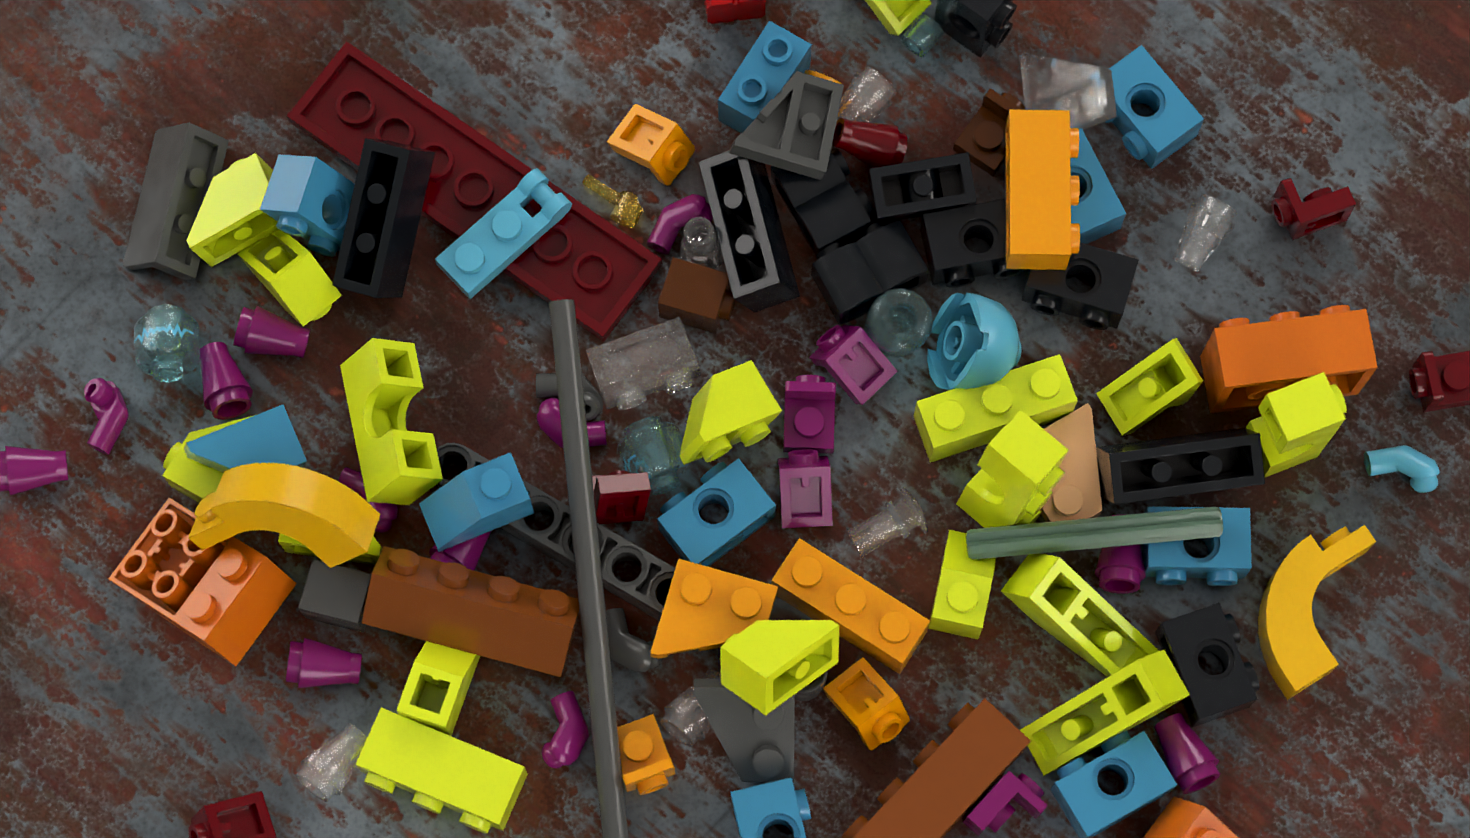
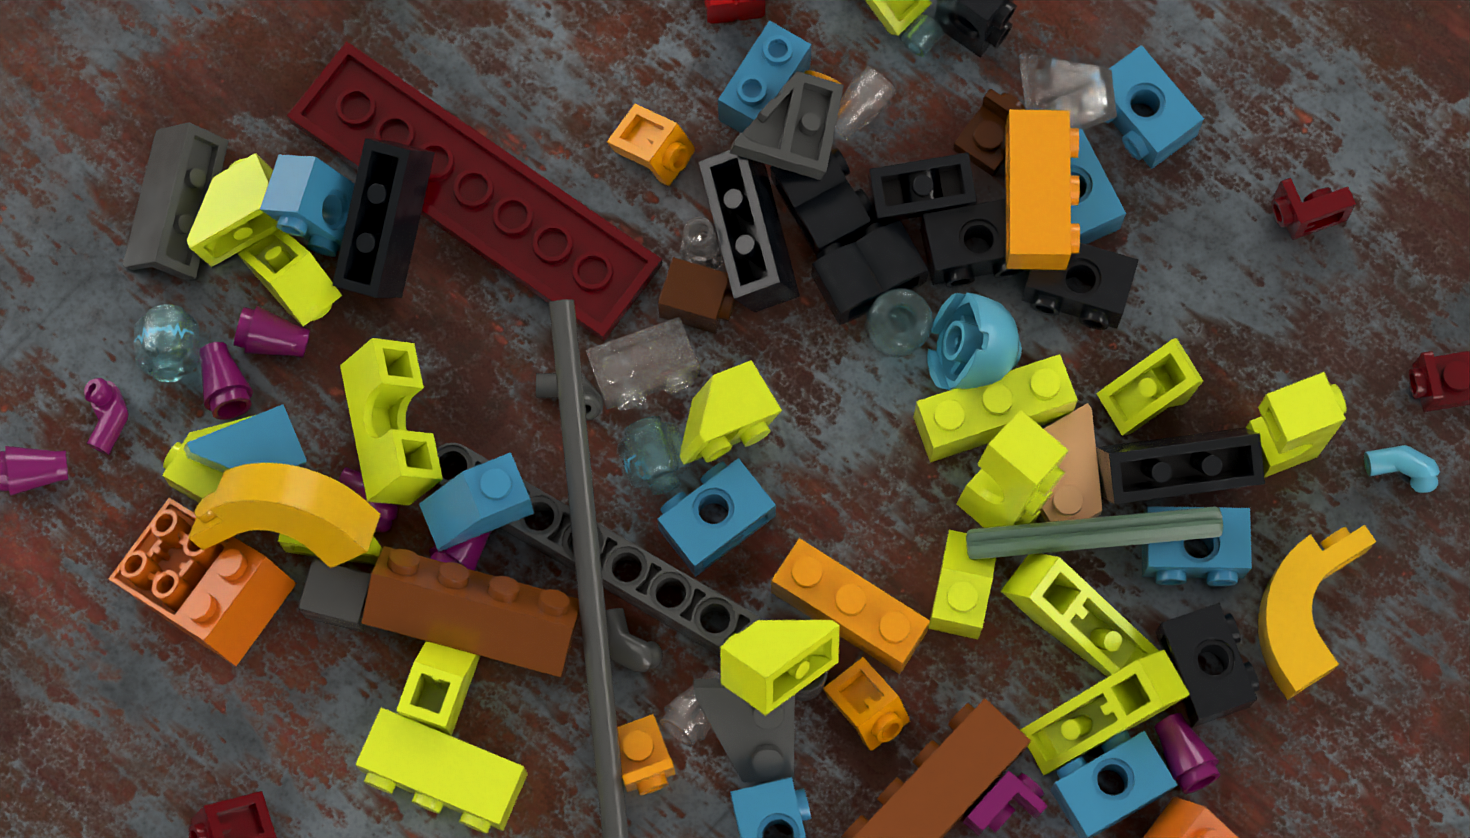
(321, 664): magenta cone -> none
(331, 765): clear cone -> none
(502, 234): medium azure plate -> none
(550, 423): magenta arm -> none
(570, 734): magenta arm -> none
(621, 496): dark red bracket -> none
(626, 204): clear yellow hand -> none
(674, 218): magenta arm -> none
(708, 608): light orange wing -> none
(805, 489): magenta bracket -> none
(809, 414): magenta bracket -> none
(853, 361): magenta bracket -> none
(871, 142): dark red cone -> none
(889, 524): clear pin -> none
(1120, 568): magenta cone -> none
(1204, 230): clear cone -> none
(1257, 358): orange brick -> none

